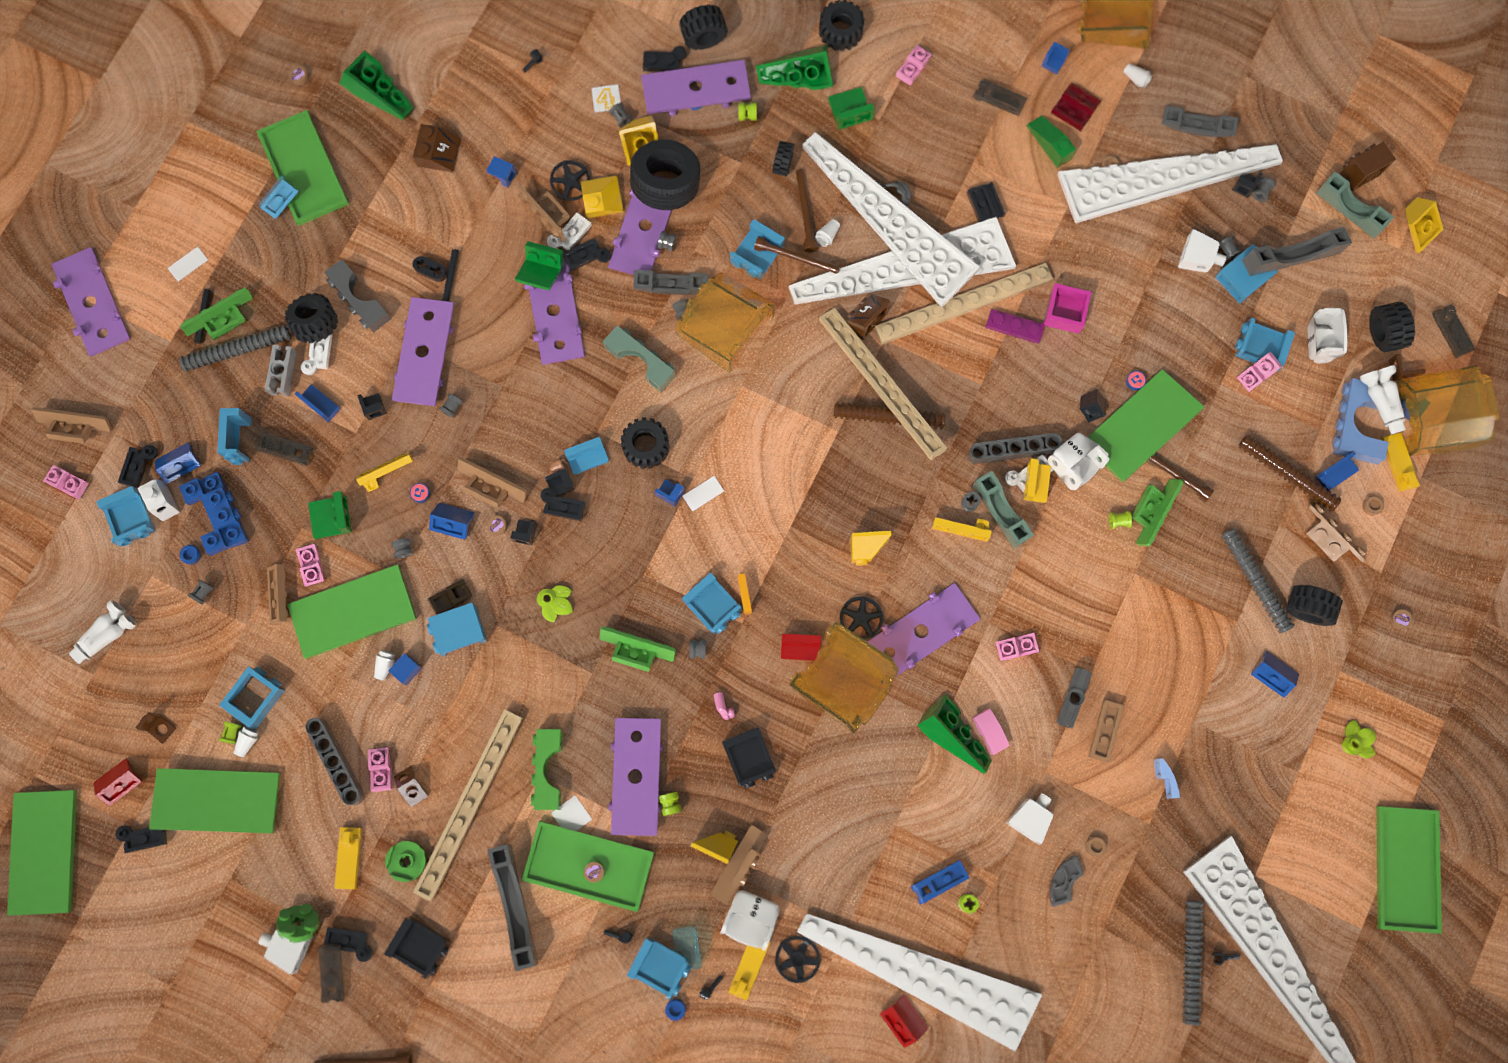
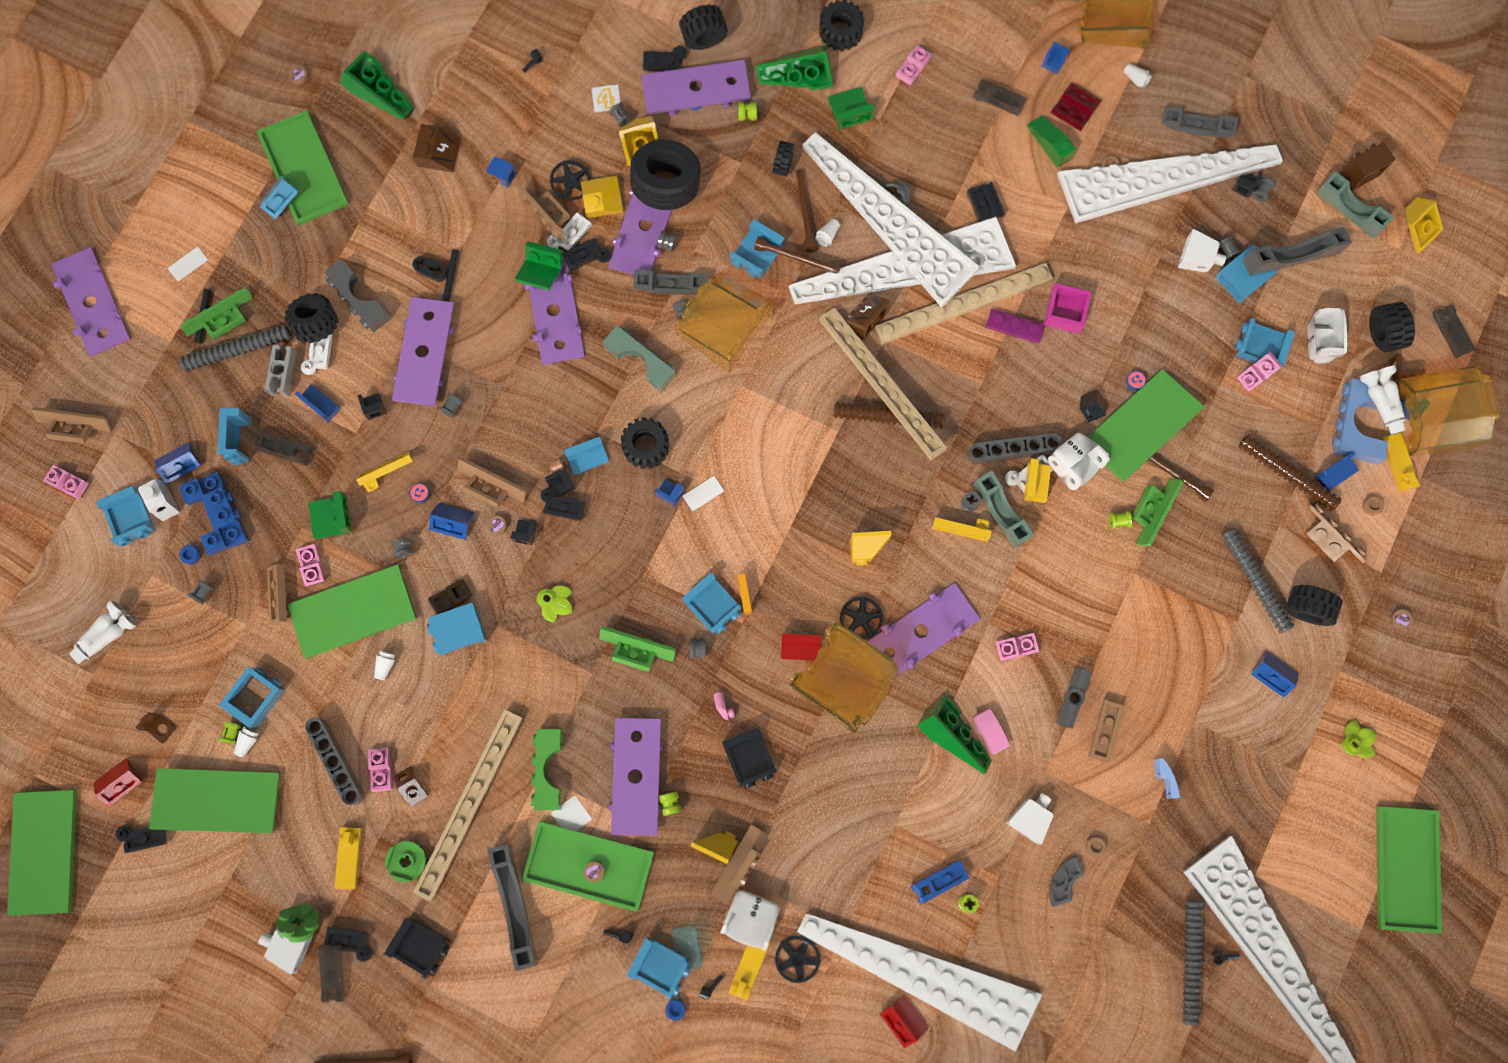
(135, 465): black hinge -> none
(405, 669): blue panel -> none

